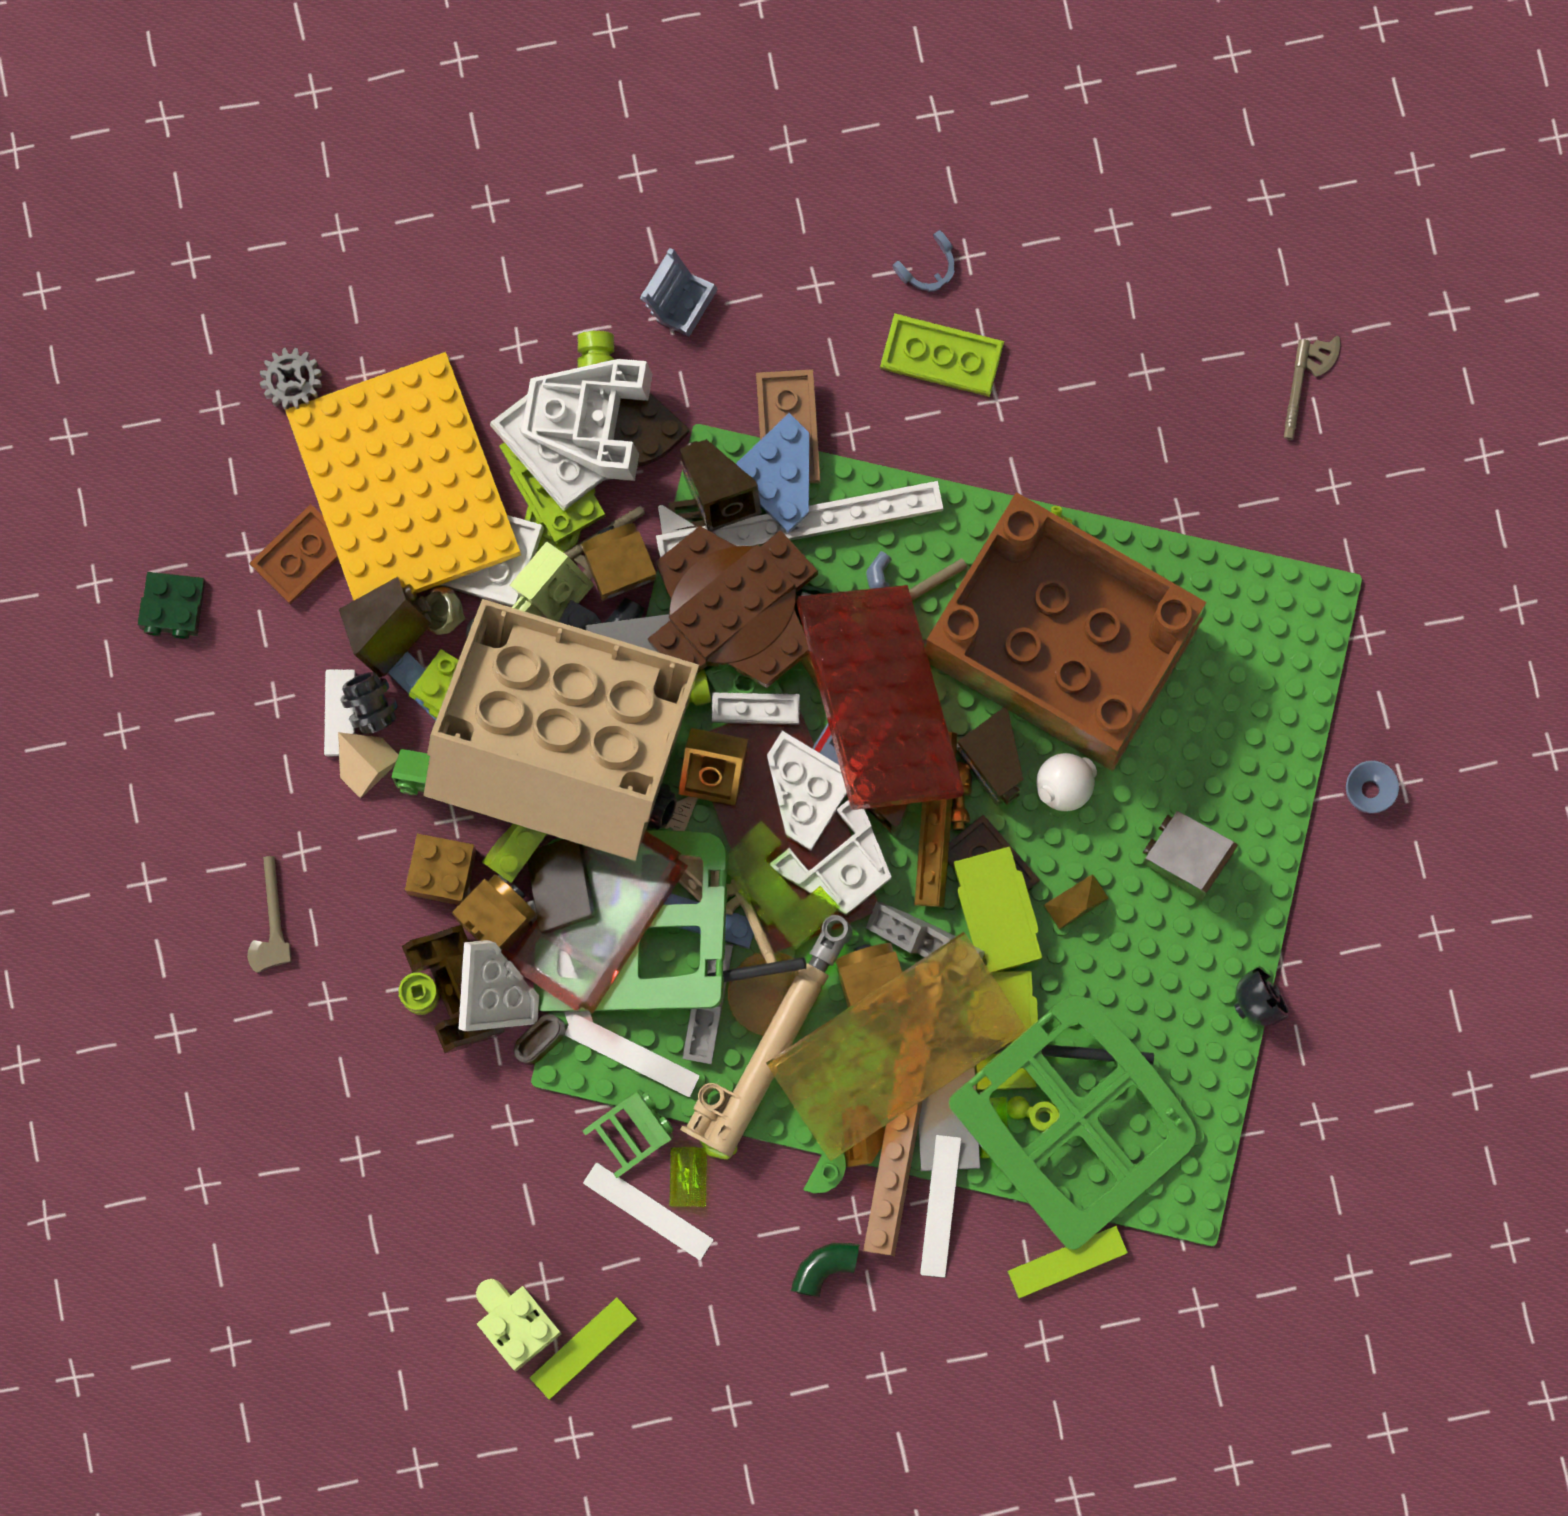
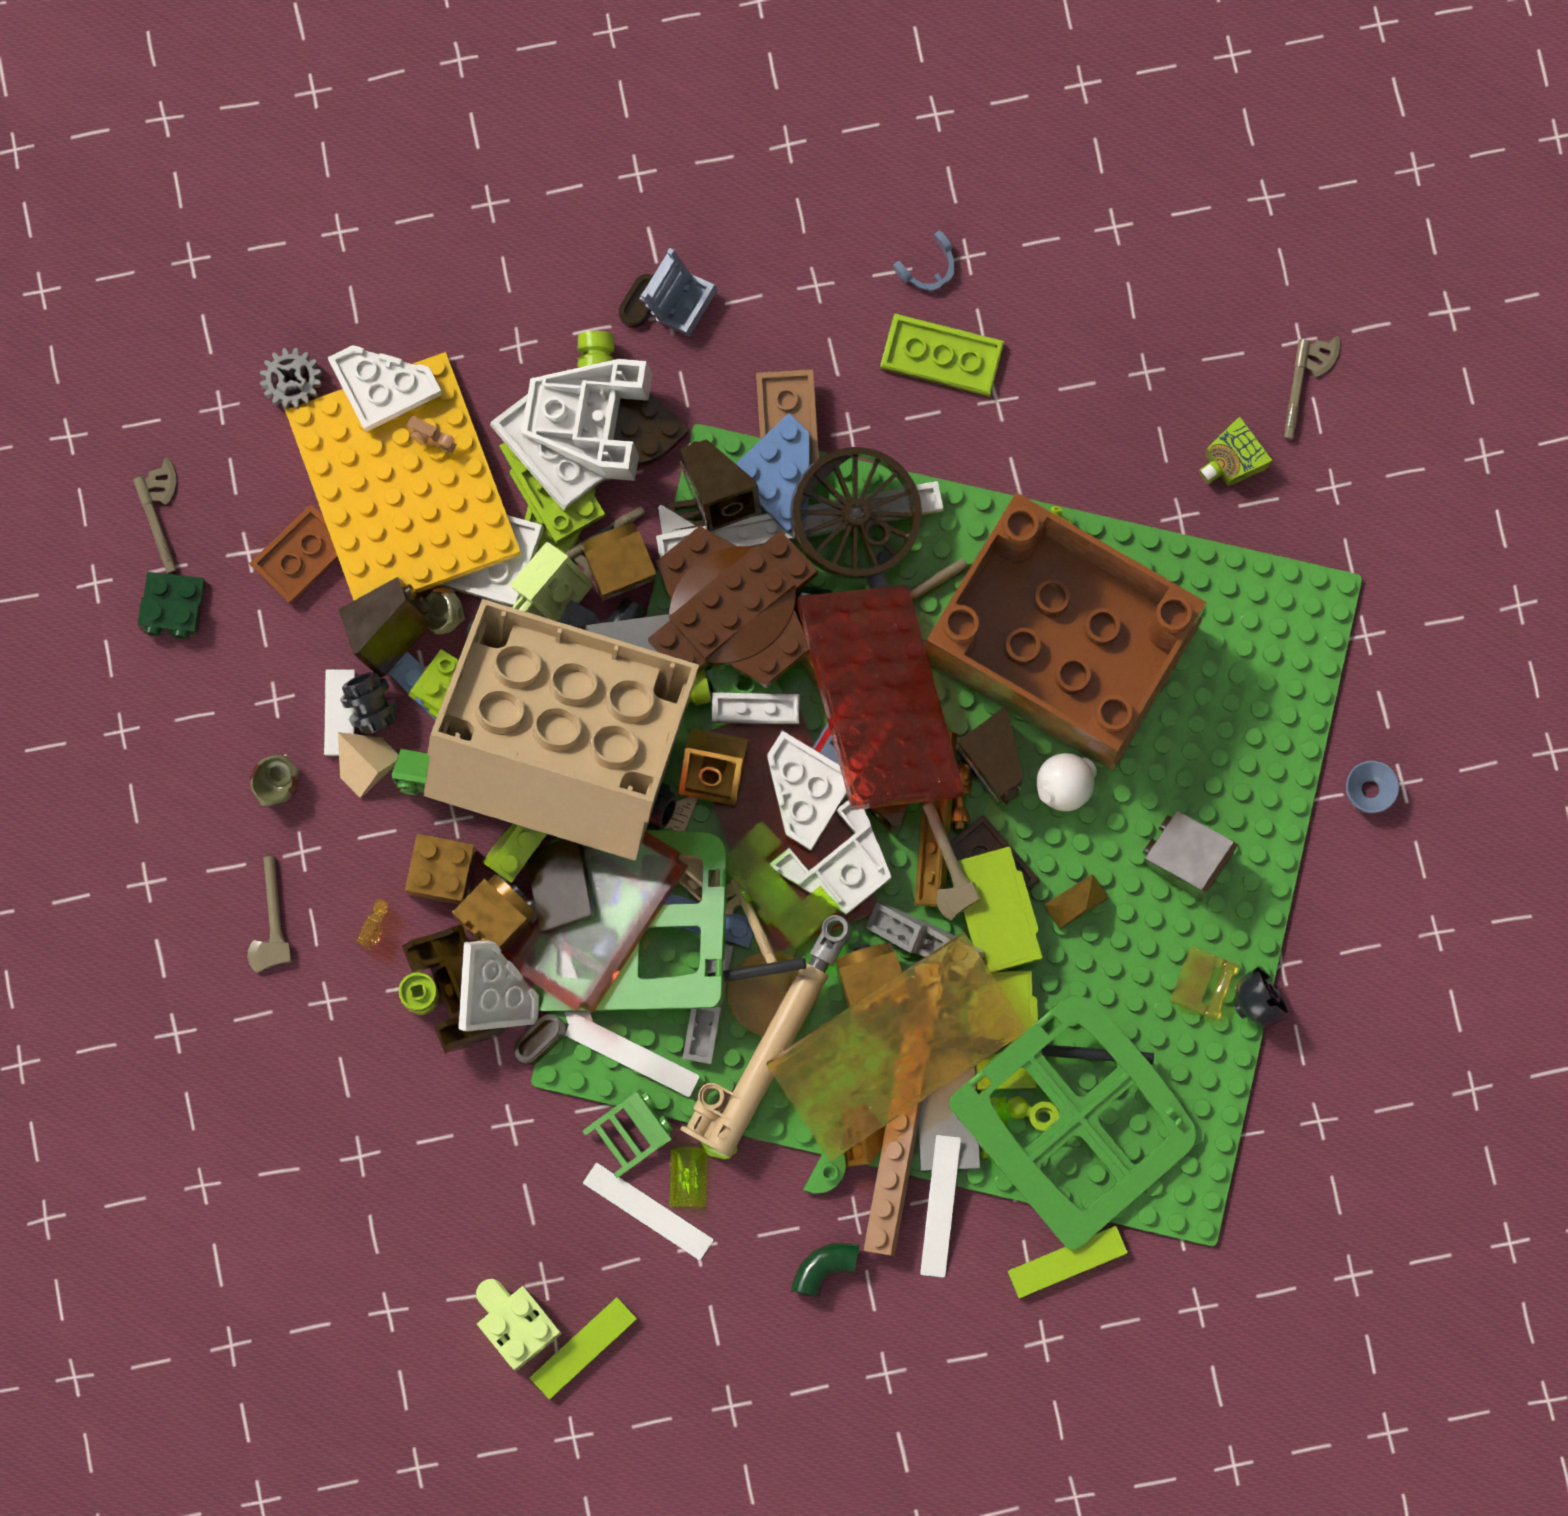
(147, 498): none -> dark tan piece
(274, 780): none -> olive hair
(370, 931): none -> clear yellow plate
(382, 385): none -> white plate
(424, 433): none -> medium nougat plate
(633, 310): none -> dark brown tile
(816, 474): none -> dark brown piece
(963, 894): none -> dark tan piece
(1195, 979): none -> clear yellow plate
(1234, 455): none -> torso

